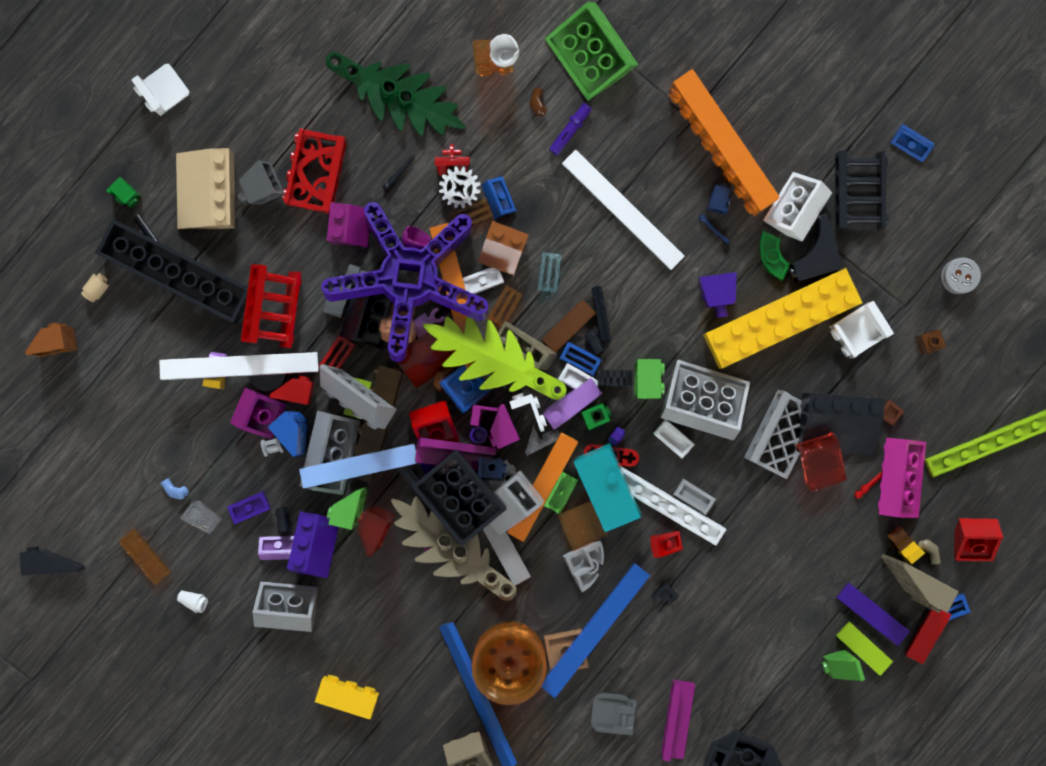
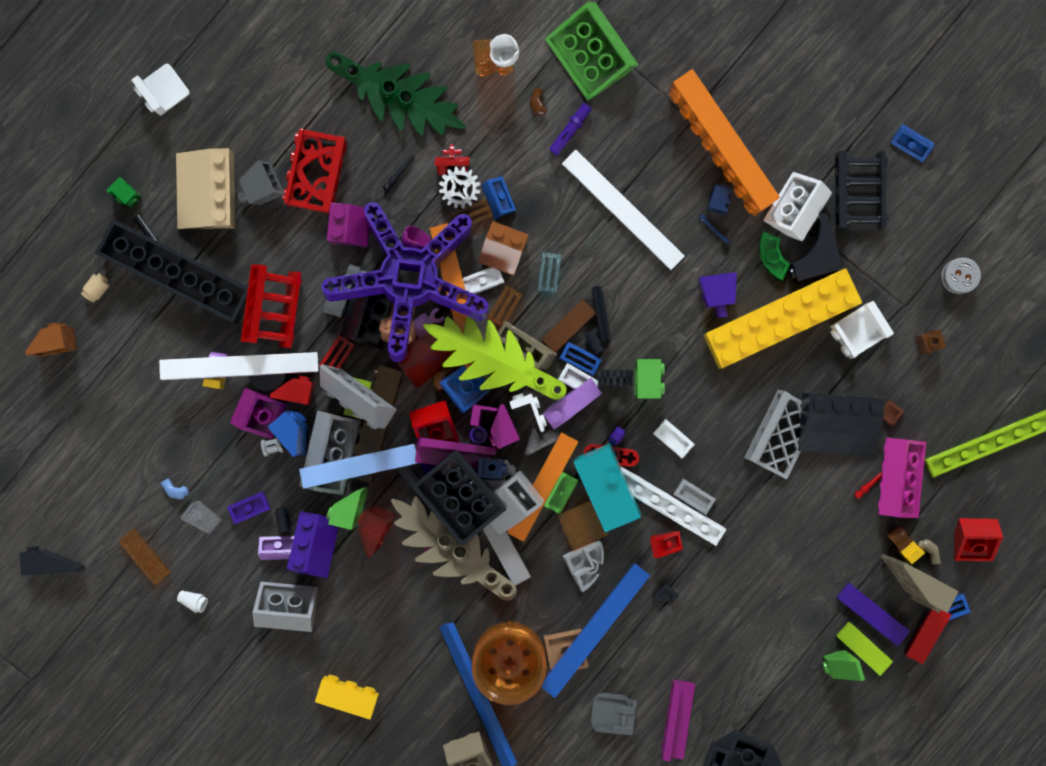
(589, 419): green brick -> none
(705, 400): light grey slope -> none
(822, 462): clear red panel -> none

